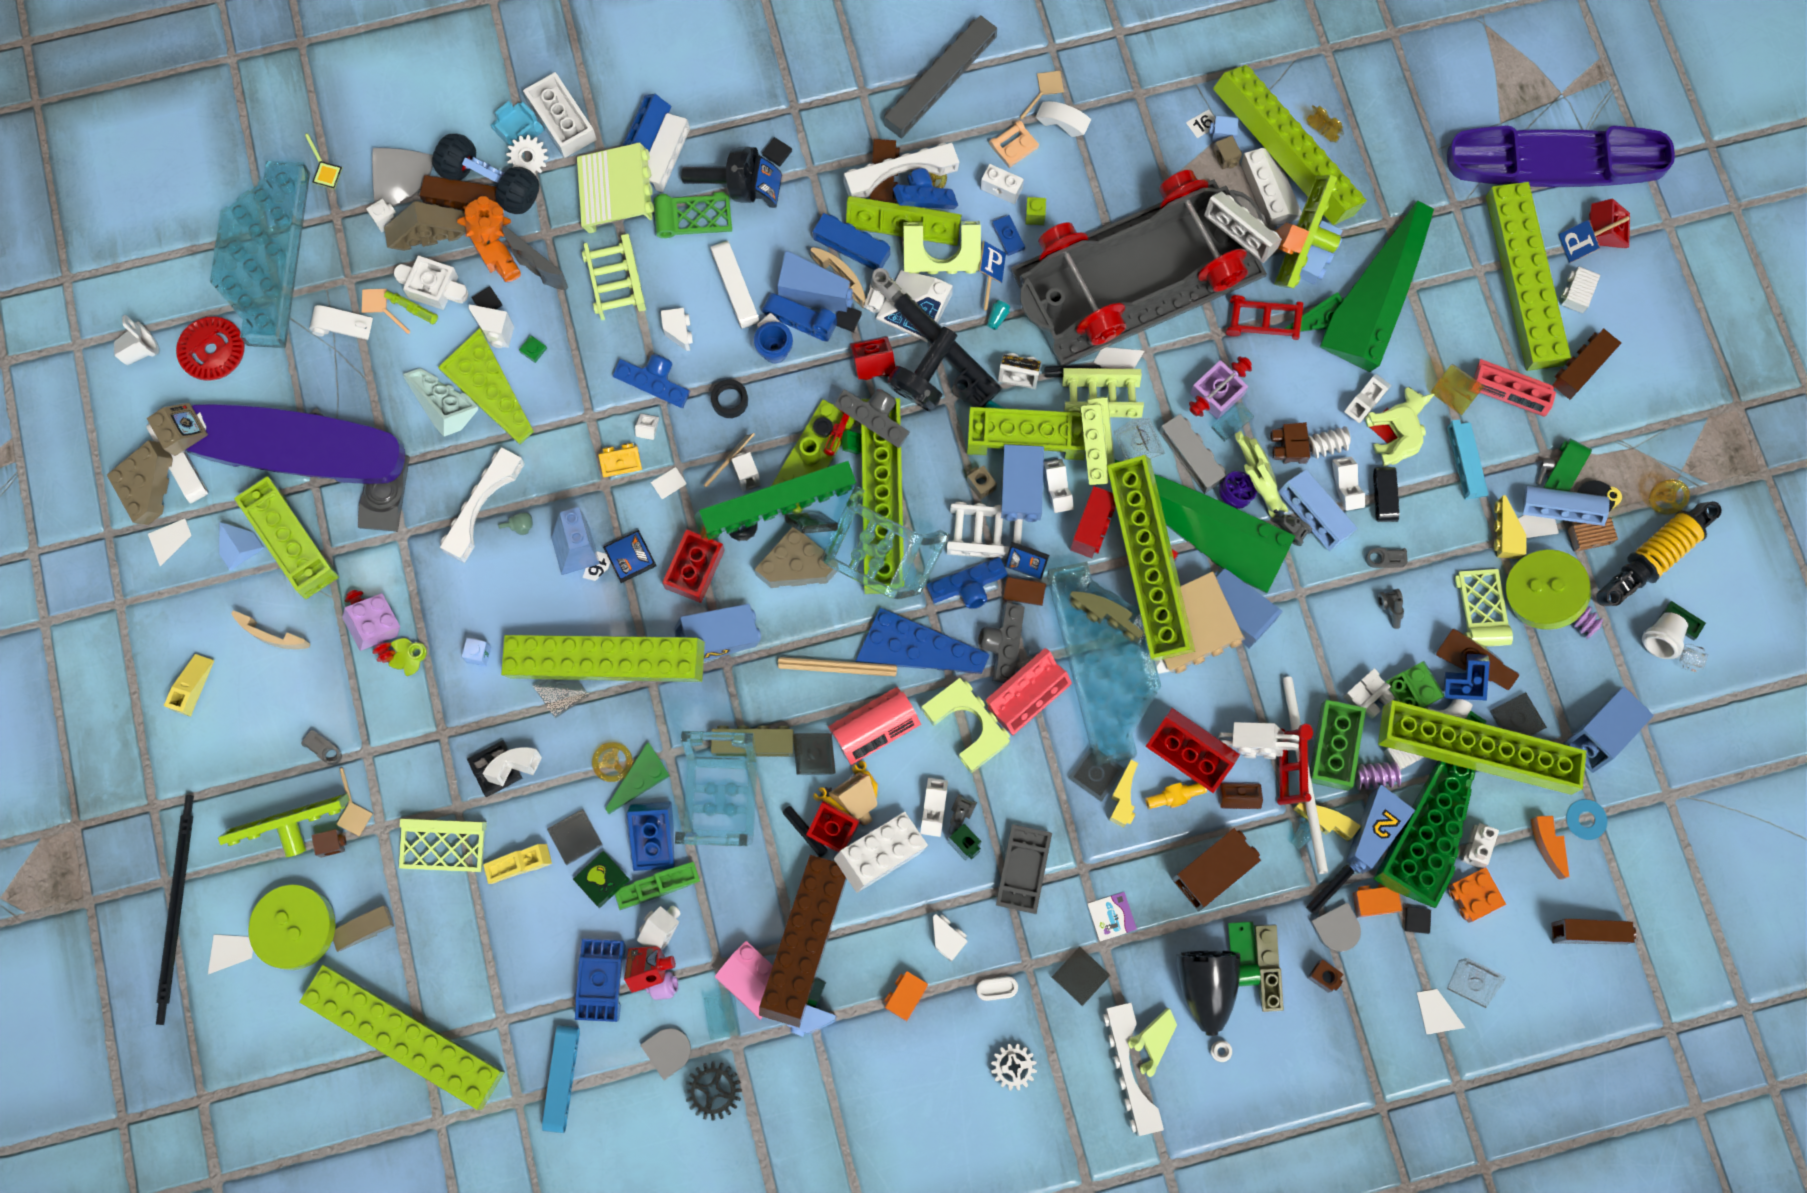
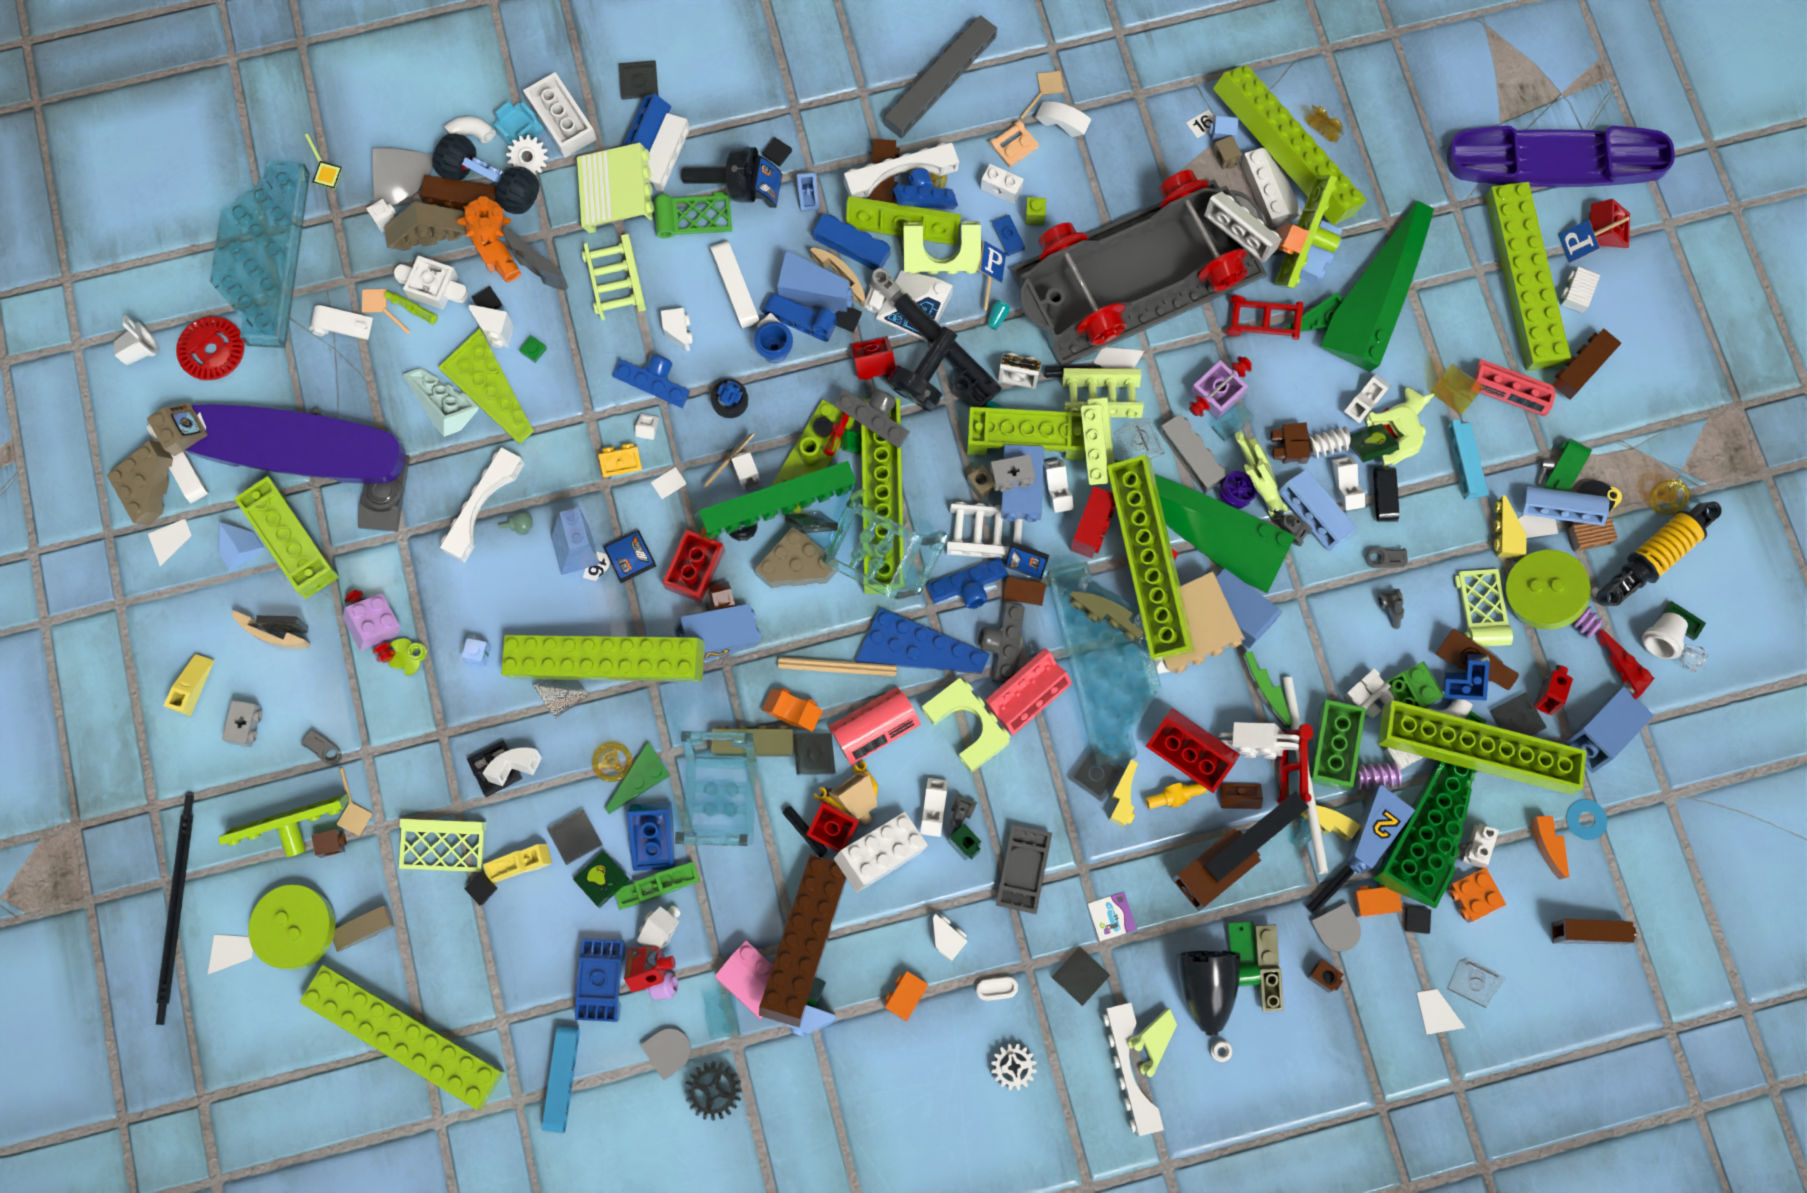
(241, 713): none -> light grey brick
(282, 624): none -> clear smoke tile
(471, 126): none -> white cylinder
(480, 888): none -> black piece
(638, 79): none -> clear smoke tile
(722, 595): none -> brick
(729, 392): none -> blue gear
(792, 710): none -> orange brick
(808, 191): none -> medium blue slope
(1019, 466): none -> light grey brick
(1256, 837): none -> black tile
(1271, 696): none -> bright green slope
(1373, 443): none -> dark green tile
(1554, 691): none -> red torso
(1626, 665): none -> red wing

